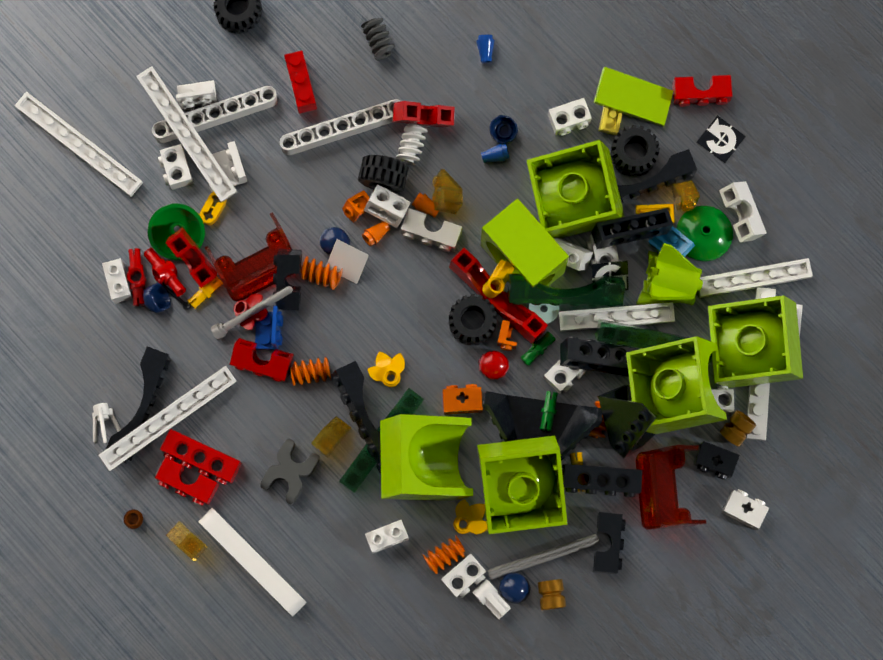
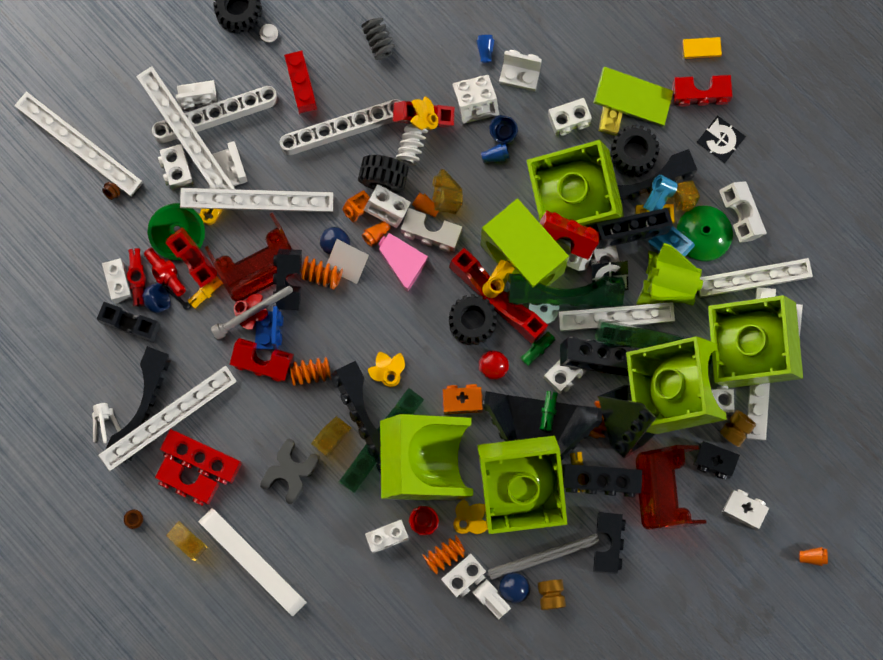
(111, 190): none -> reddish brown plate
(129, 323): none -> black arch
(256, 200): none -> white plate
(268, 33): none -> white plate
(402, 260): none -> bright pink slope
(423, 520): none -> red hair
(425, 114): none -> yellow plate
(476, 99): none -> white bracket
(505, 332): orange bracket -> none
(520, 70): none -> white bracket
(583, 238): none -> red arch
(662, 190): none -> dark azure piece
(702, 48): none -> yellow tile
(814, 556): none -> orange cone

